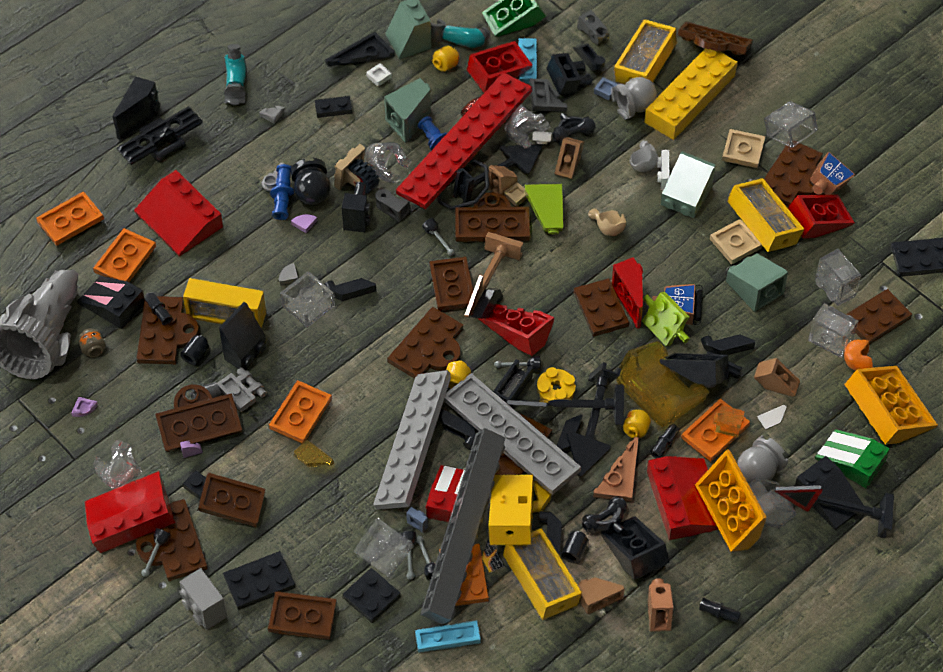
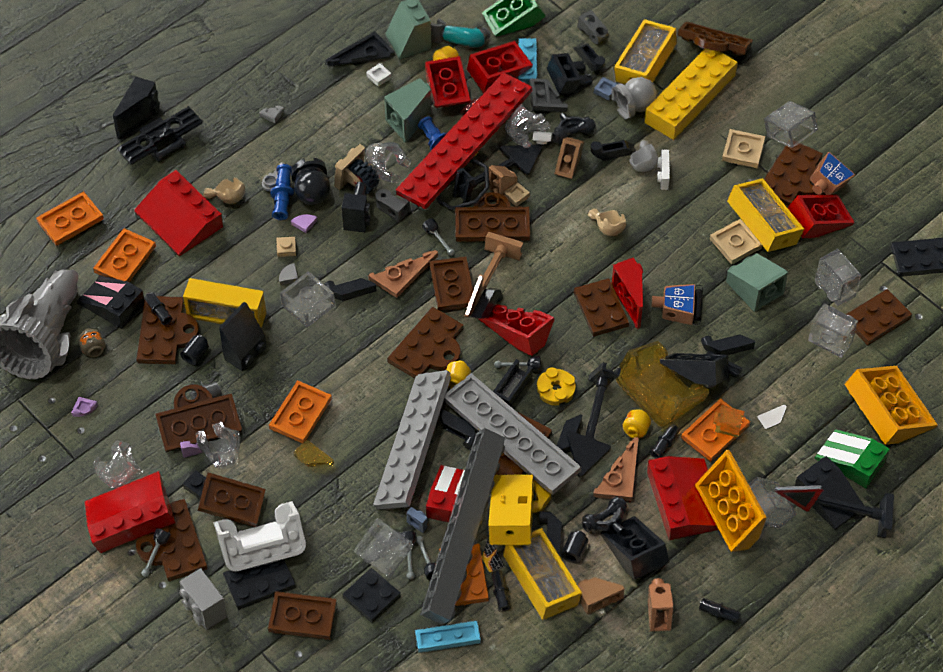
(222, 452): none -> clear piece
(227, 191): none -> tan hair
(235, 75): piece -> none
(242, 396): light grey plate -> none
(262, 543): none -> white windscreen
(286, 246): none -> tan plate
(333, 106): black plate -> none
(399, 277): none -> nougat wing
(447, 82): none -> red slope
(501, 591): none -> black axle
(547, 205): lime slope -> none
(612, 150): none -> black piece
(615, 404): black piece -> none
(665, 319): lime plate -> none
(688, 184): slope -> none
(762, 460): light grey tile -> none
(776, 377): medium nougat slope -> none
(856, 355): orange helmet -> none

